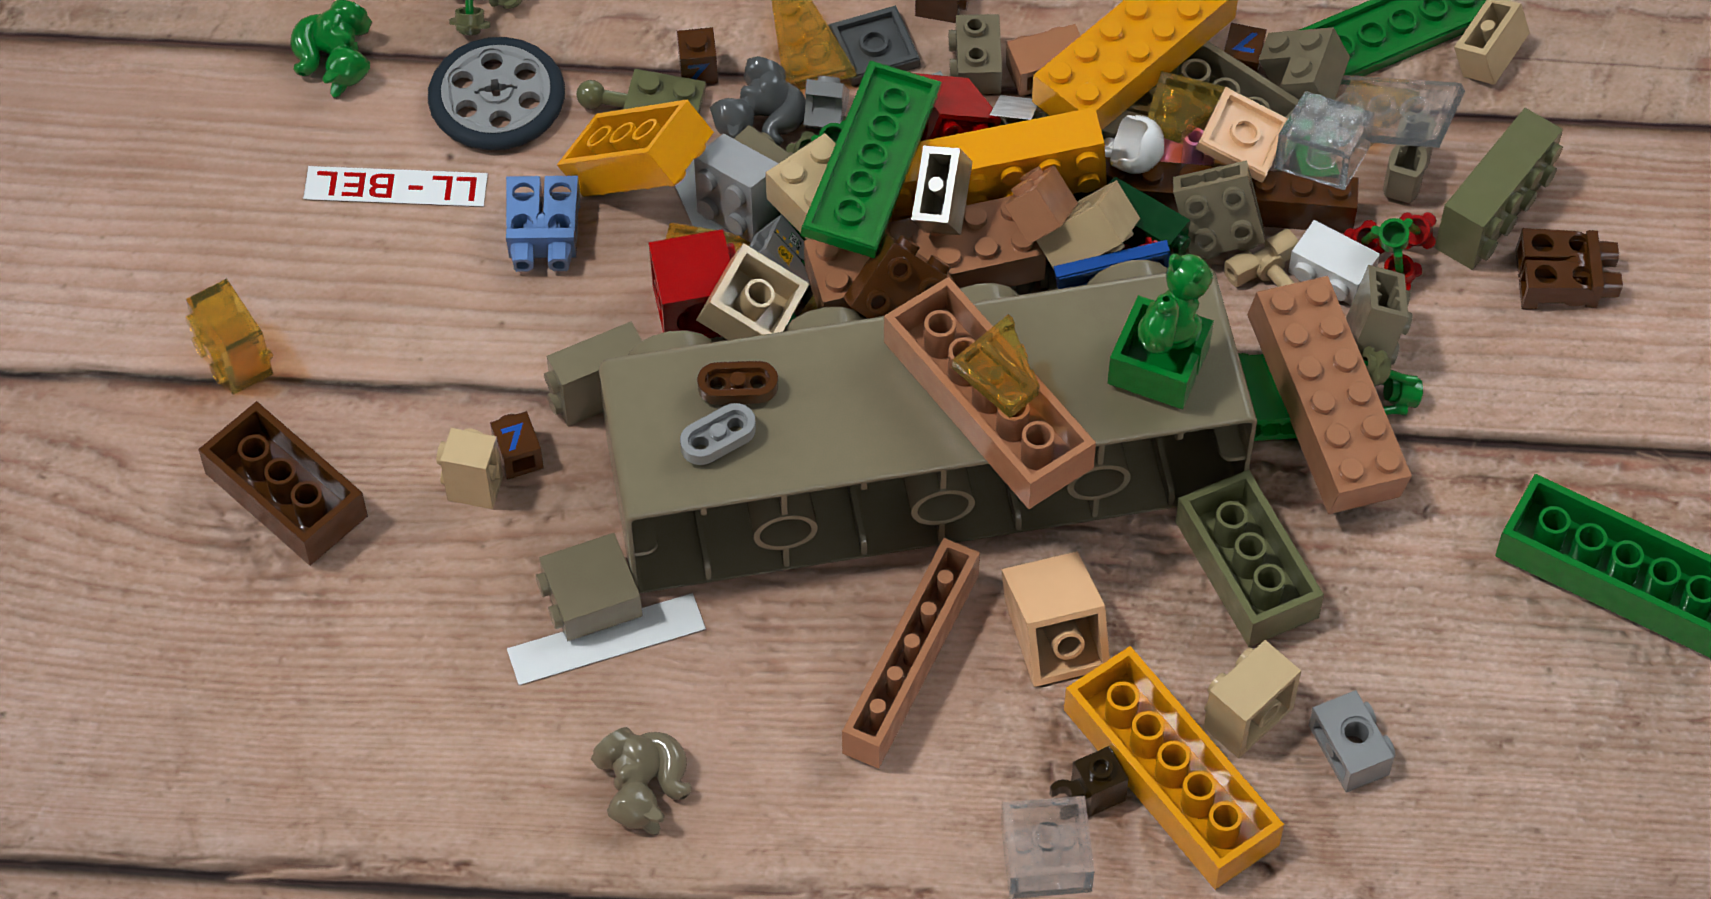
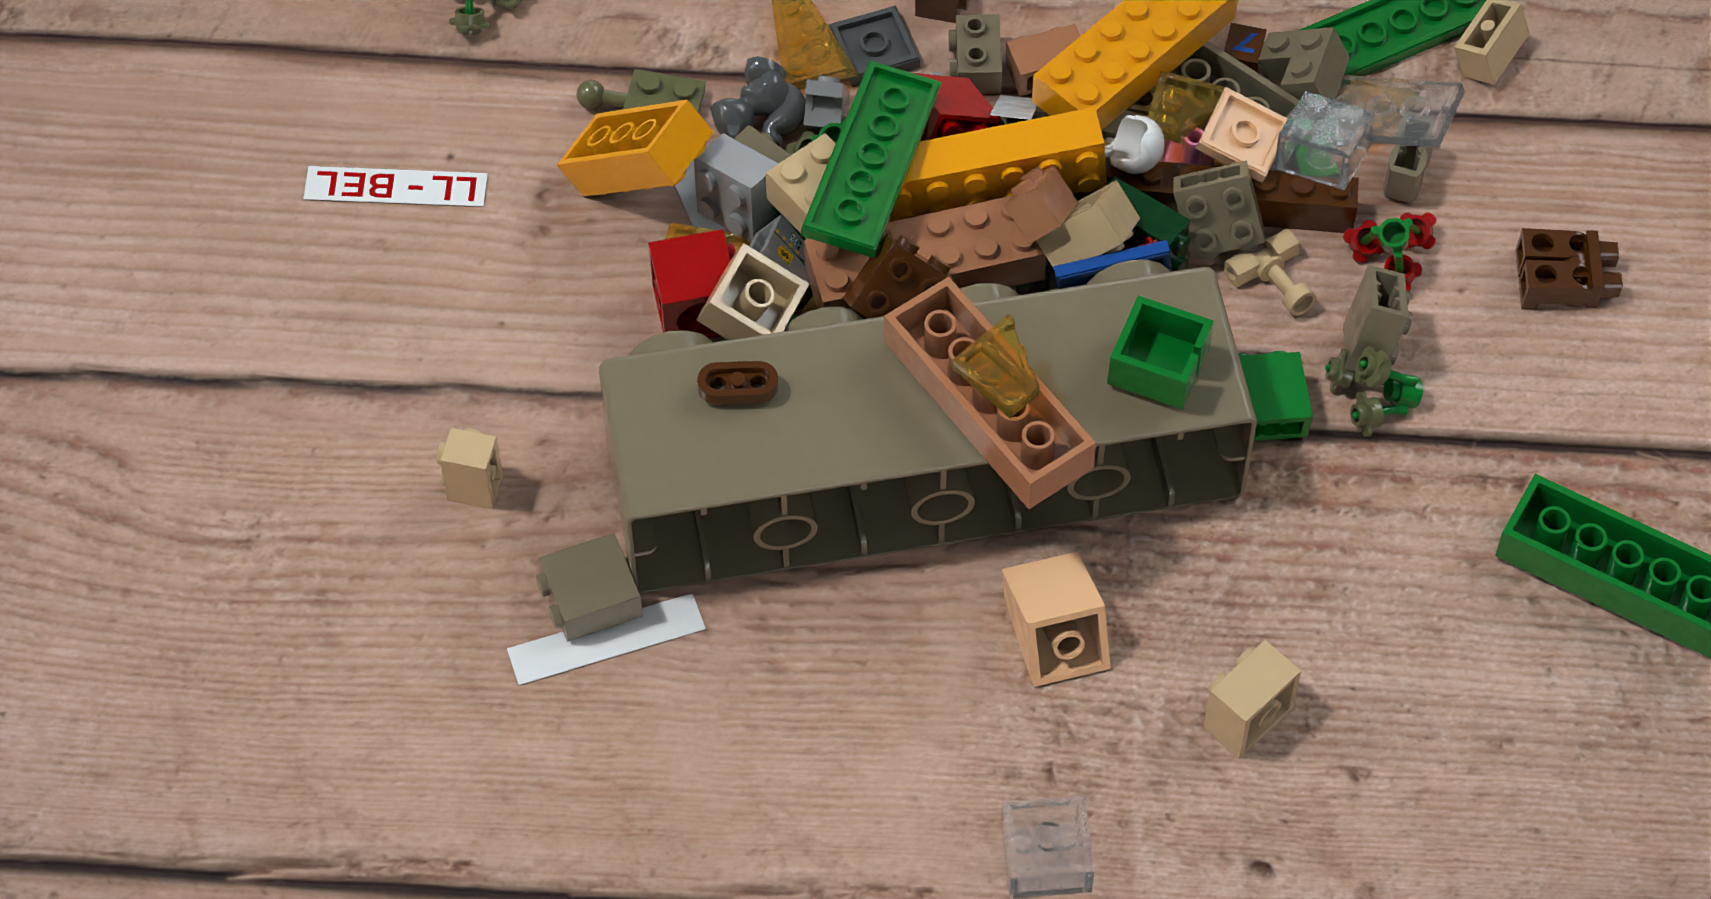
(228, 337): clear yellow brick -> none
(283, 483): reddish brown brick -> none
(333, 34): green animal -> none
(517, 445): reddish brown brick -> none
(524, 124): wedge -> none
(546, 233): medium blue hips -> none
(575, 372): dark tan brick -> none
(635, 763): dark tan animal -> none
(698, 54): reddish brown brick -> none
(716, 433): light grey plate -> none
(910, 653): nougat brick -> none
(942, 190): dark tan brick -> none
(1098, 779): dark brown brick -> none
(1173, 317): green animal -> none
(1174, 767): light orange brick -> none
(1249, 558): olive brick -> none
(1328, 395): nougat brick -> none
(1333, 255): white brick -> none
(1352, 762): light grey brick -> none
(1499, 189): olive brick -> none

